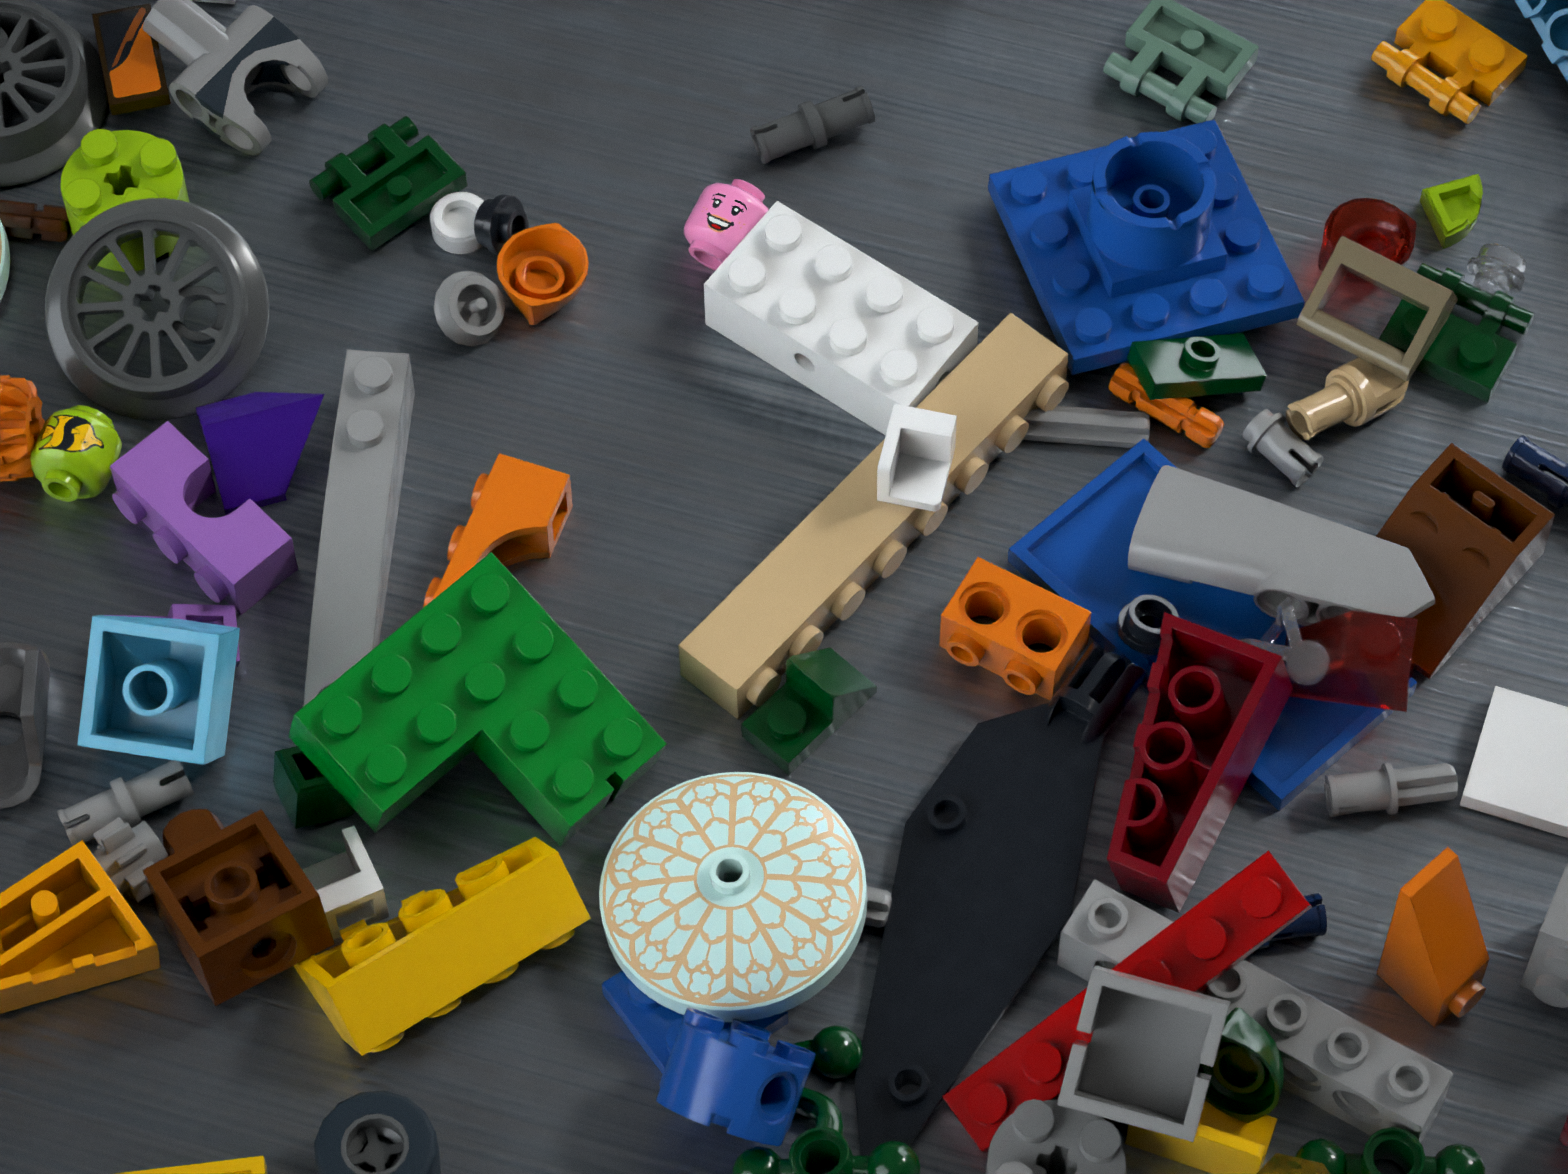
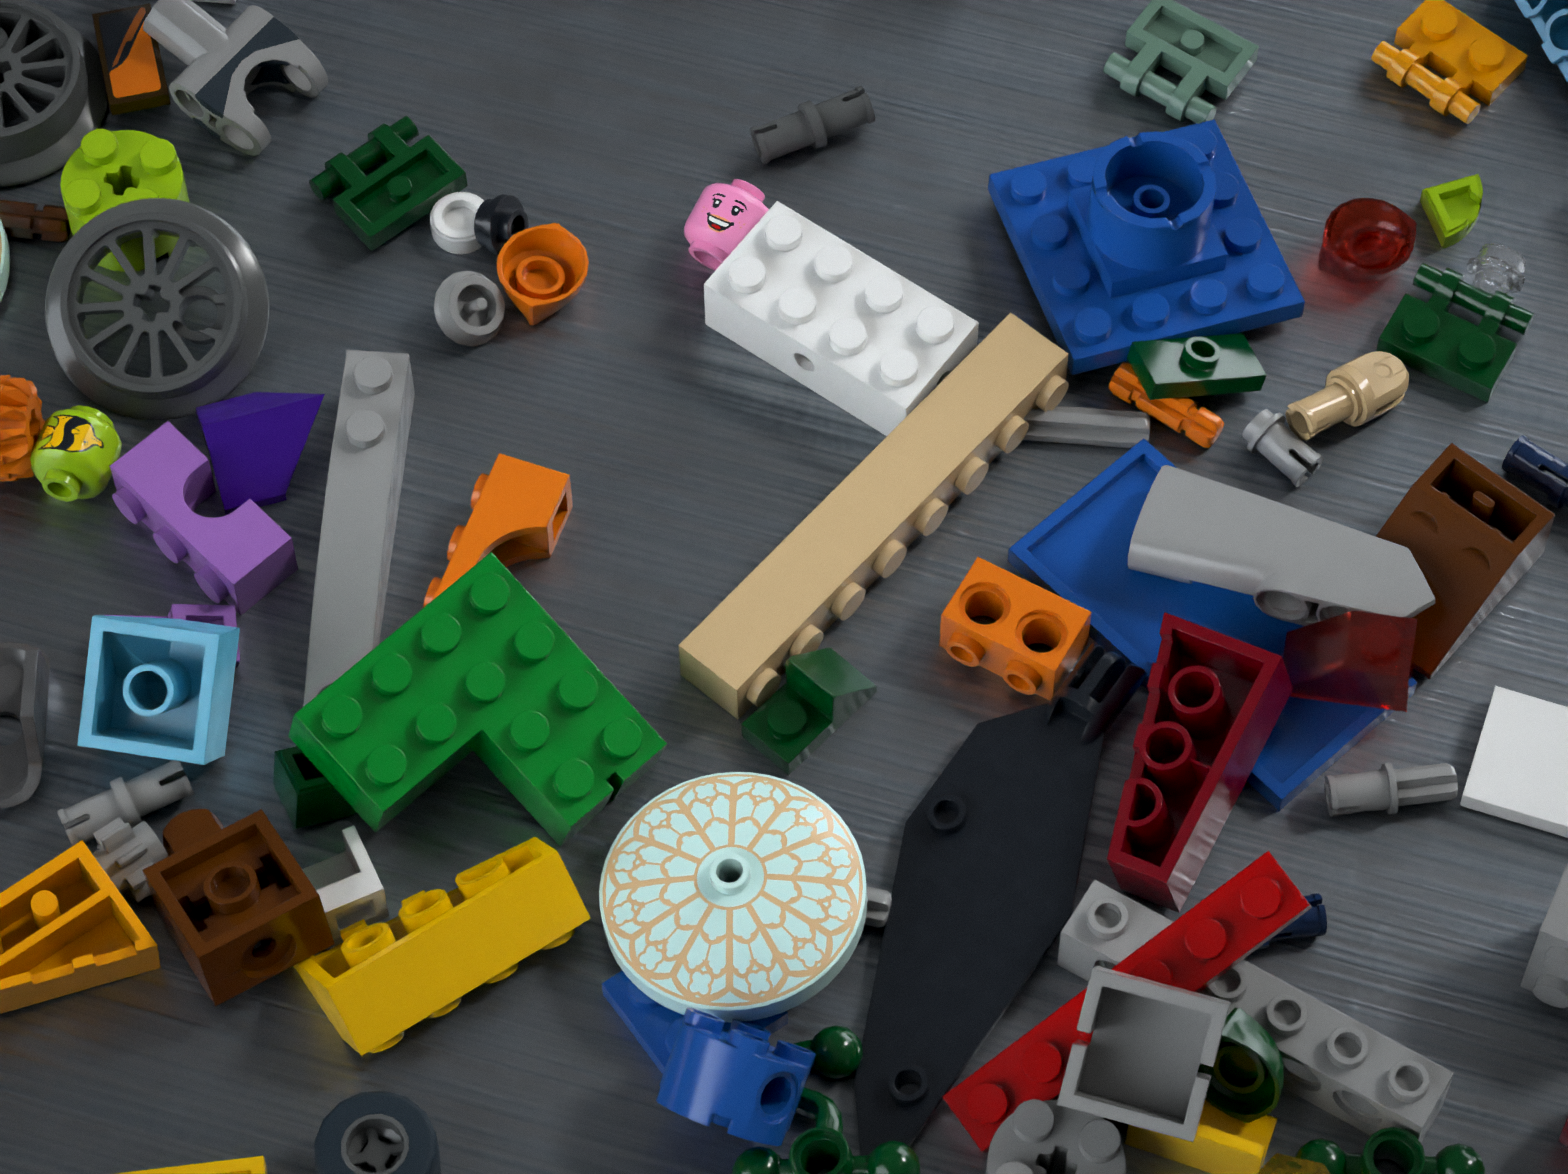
(916, 457): white panel -> none
(1141, 623): black plate -> none
(1305, 660): clear piece -> none
(1391, 277): dark tan tile -> none
(1435, 943): orange slope -> none

